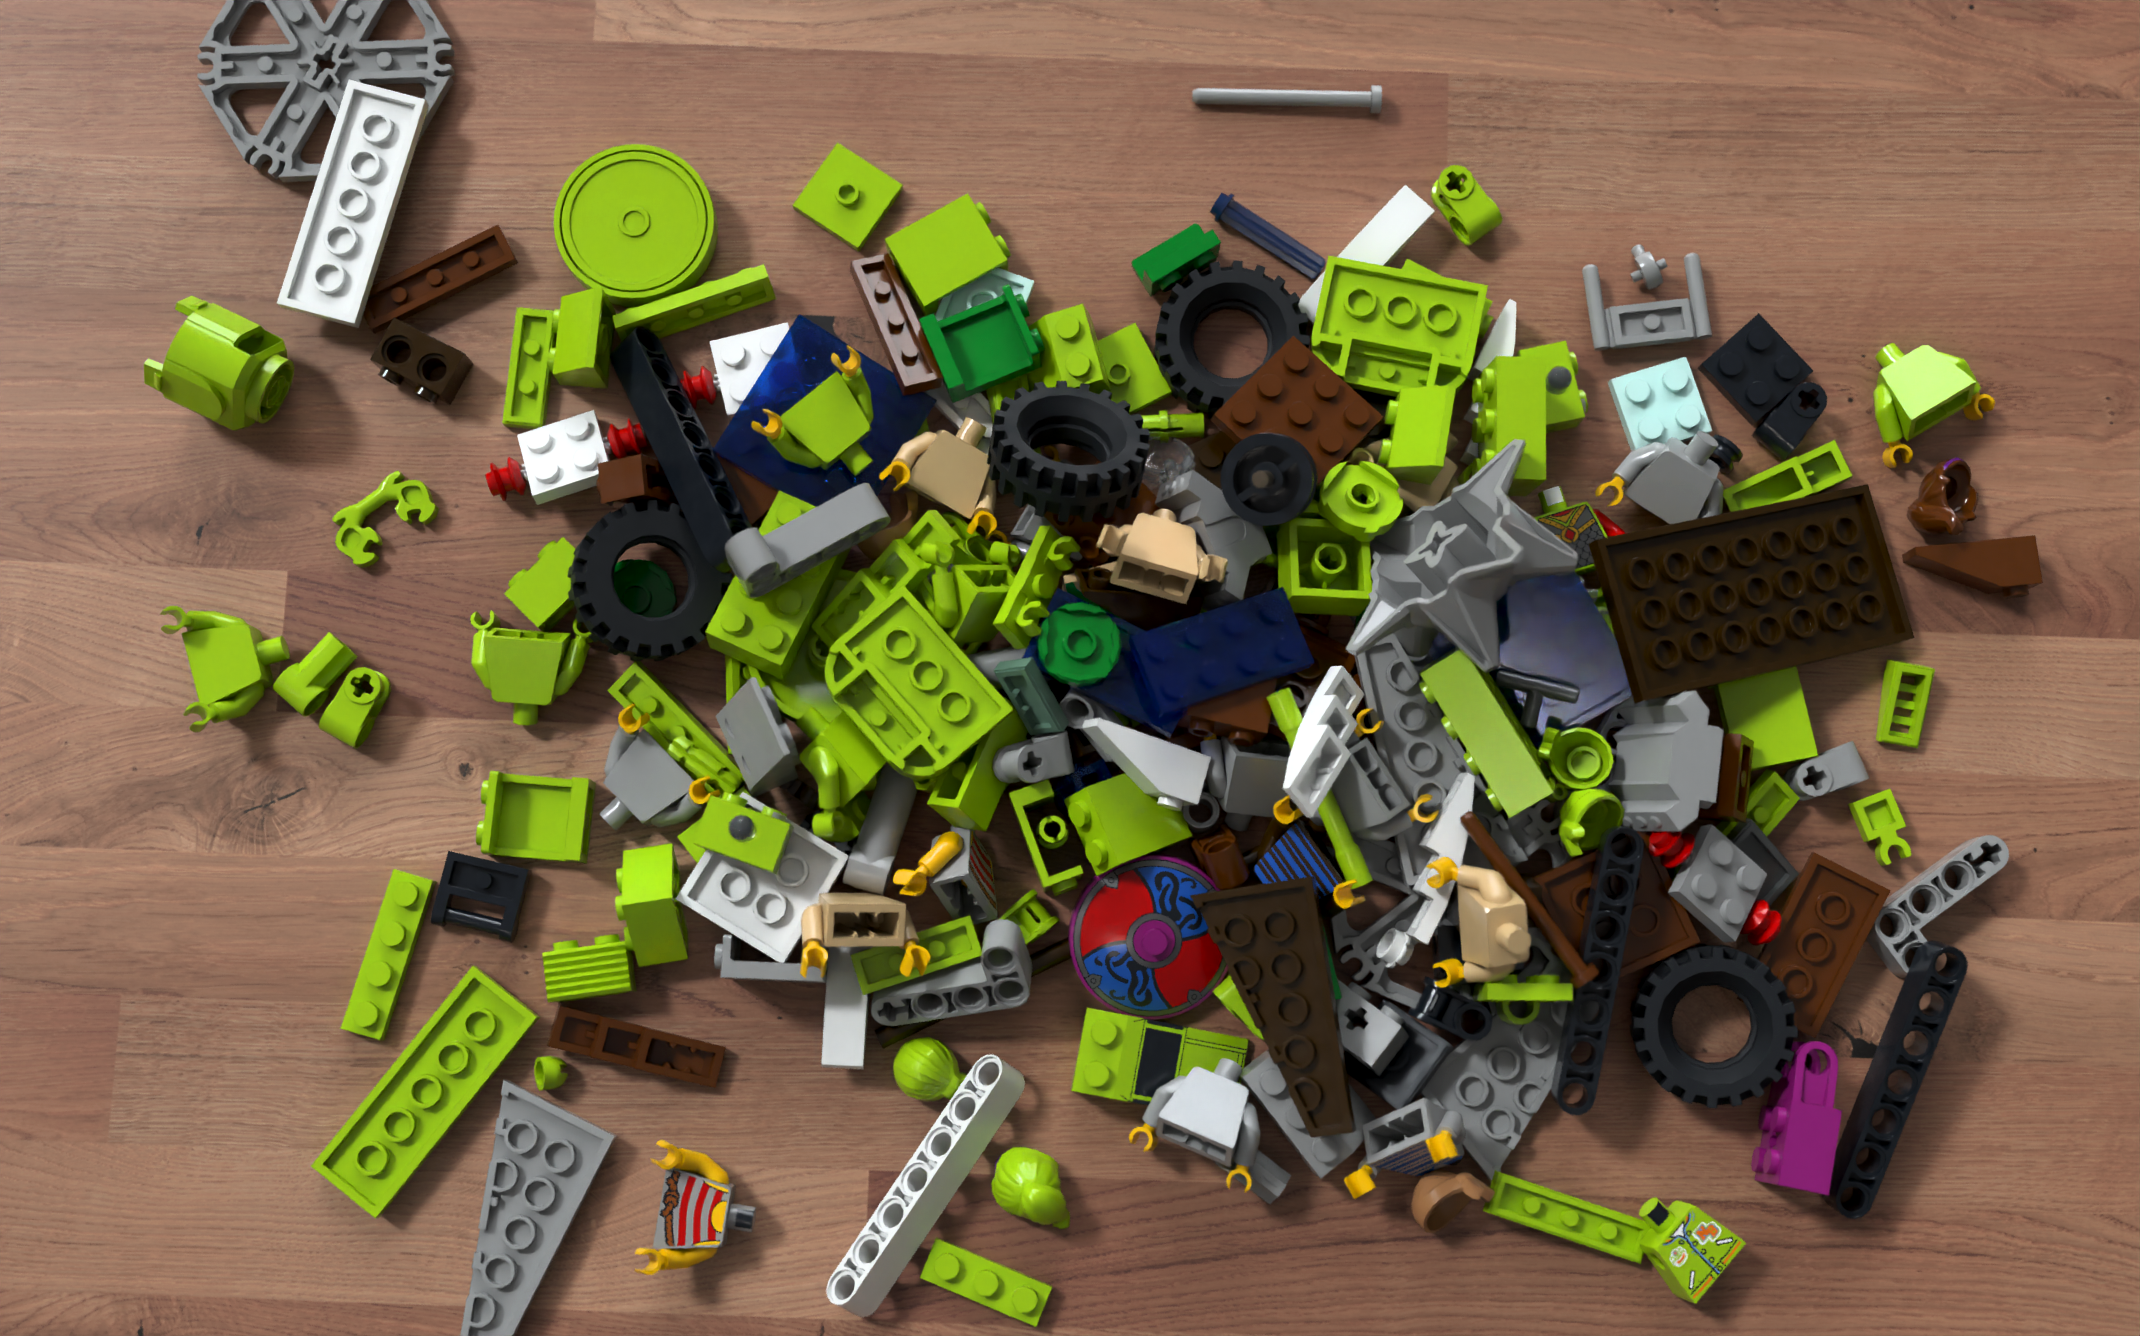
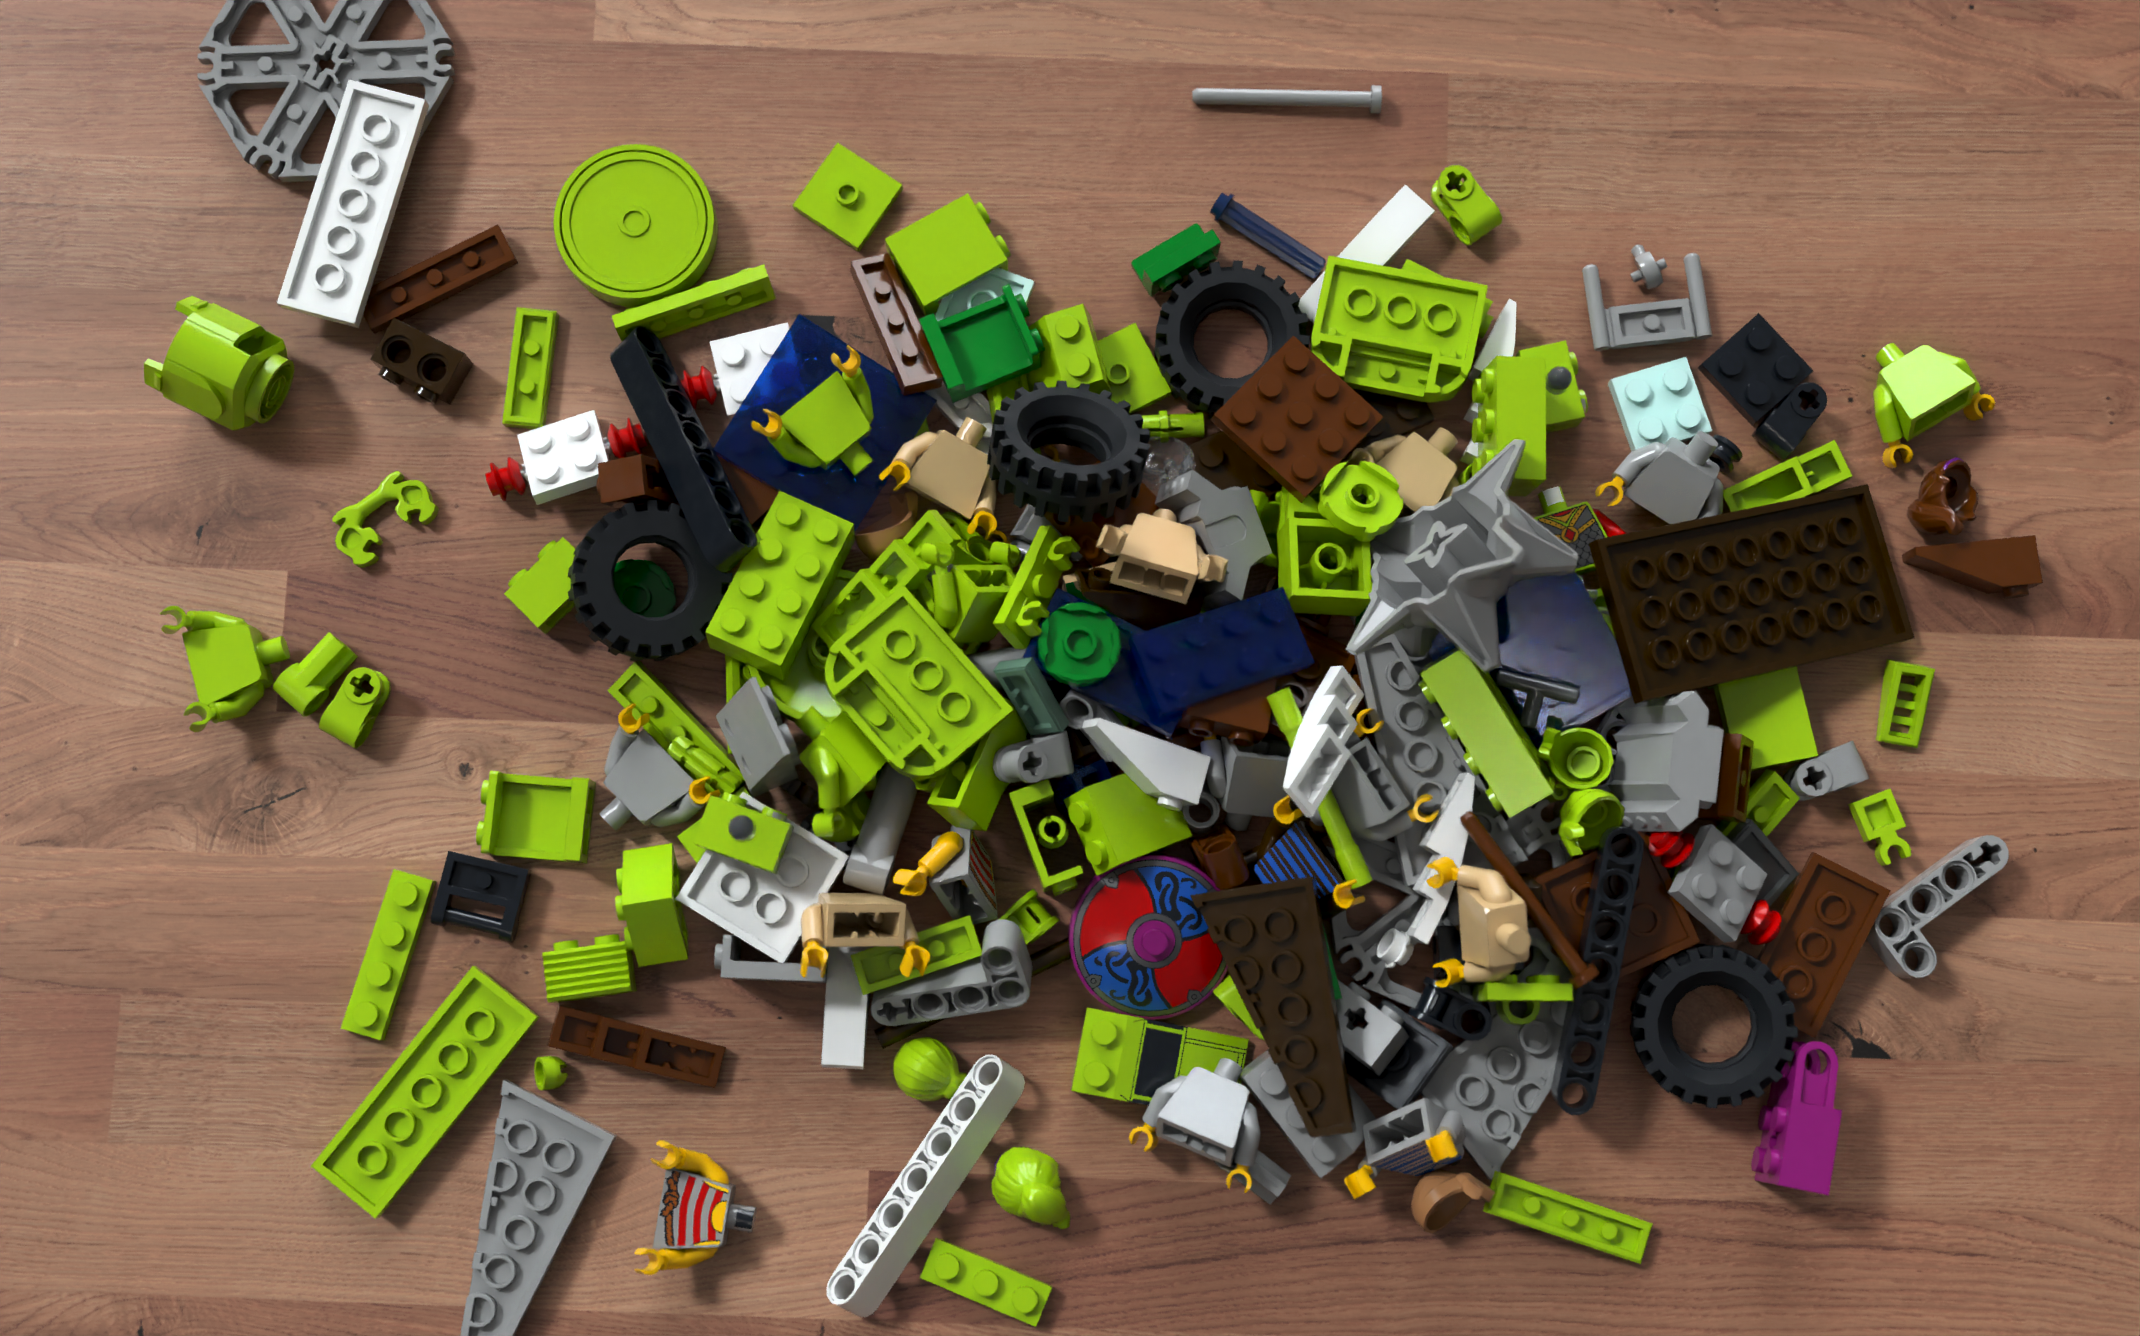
(526, 664): lime torso -> none
(583, 339): lime slope -> none
(806, 541): light grey beam -> none
(1269, 479): black wheel -> none
(1417, 433): lime slope -> none
(1687, 1246): lime torso -> none
(1912, 1067): black beam -> none

